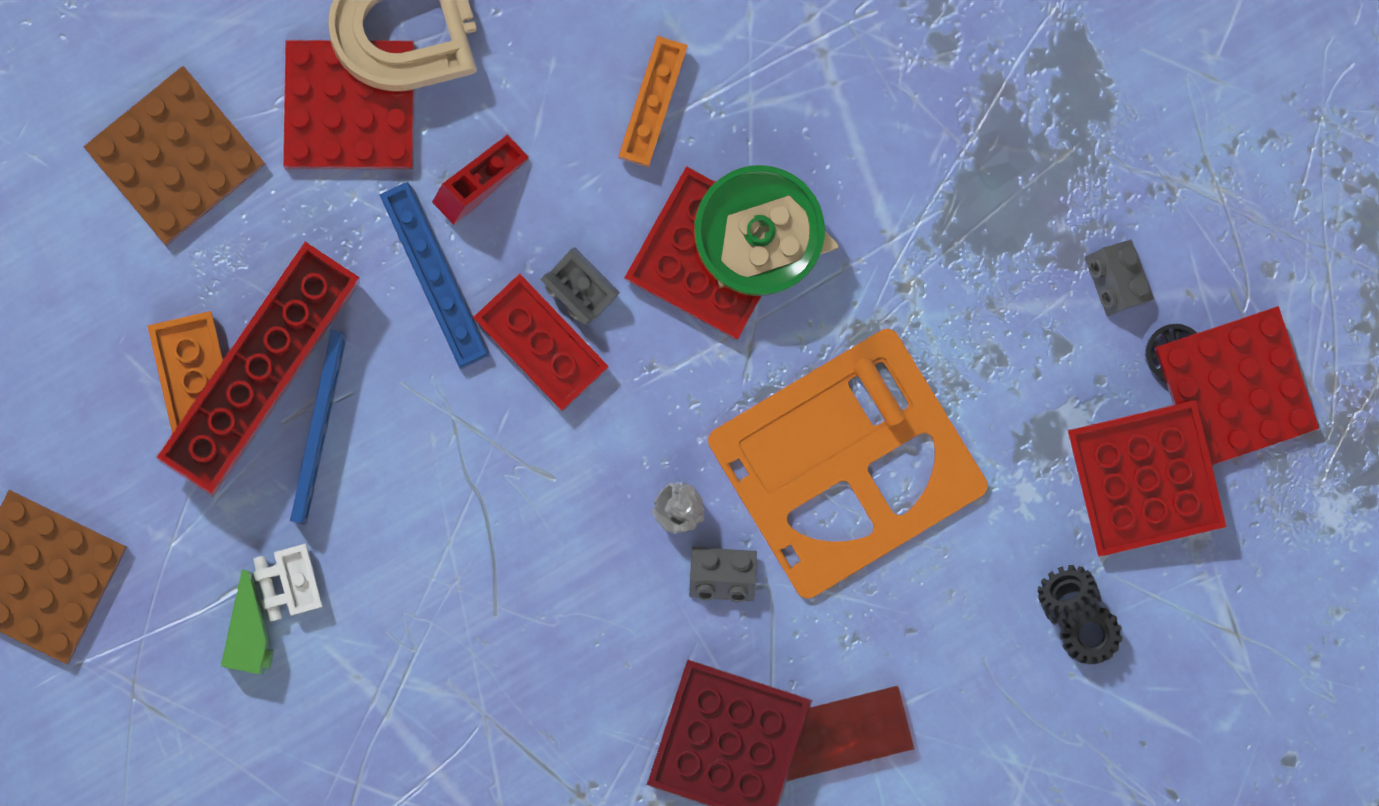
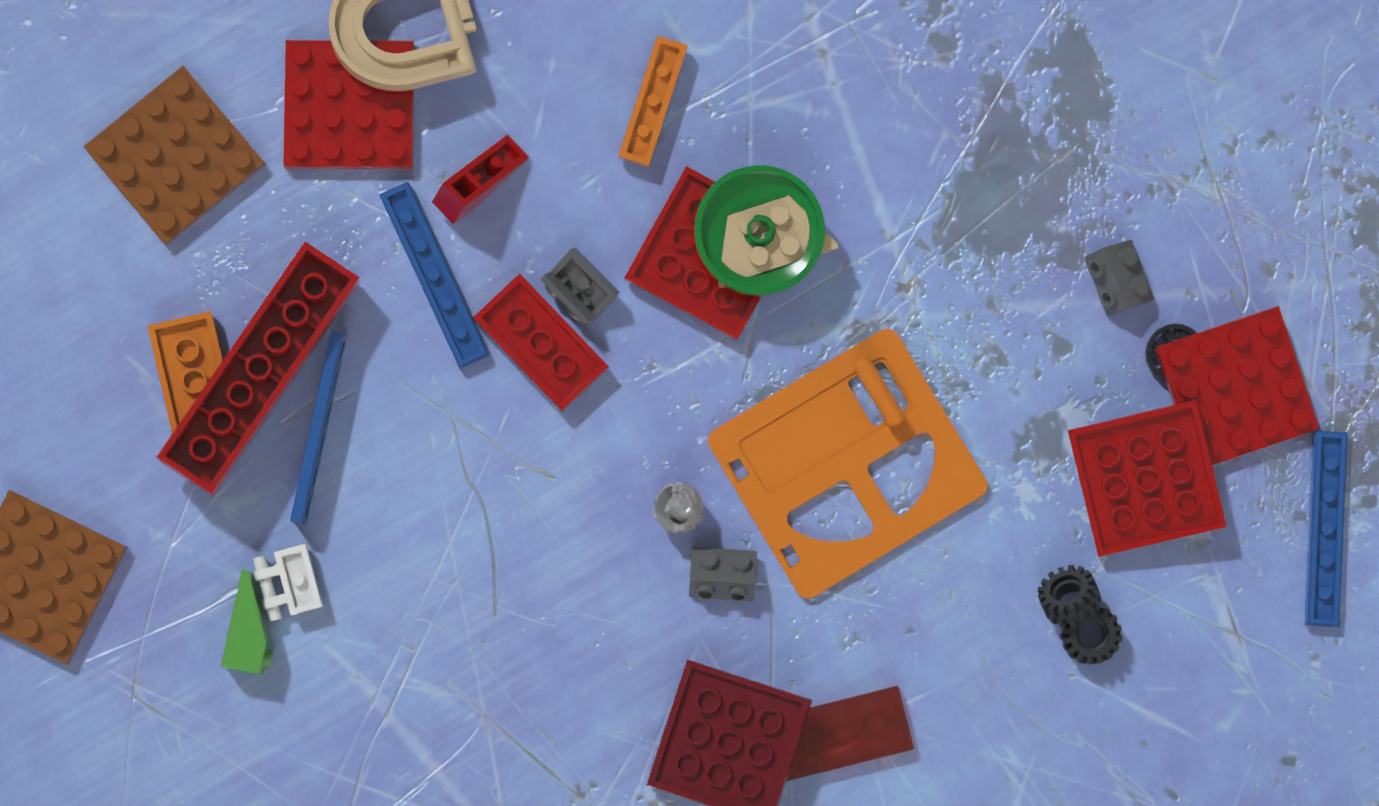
(1326, 528): none -> blue tile

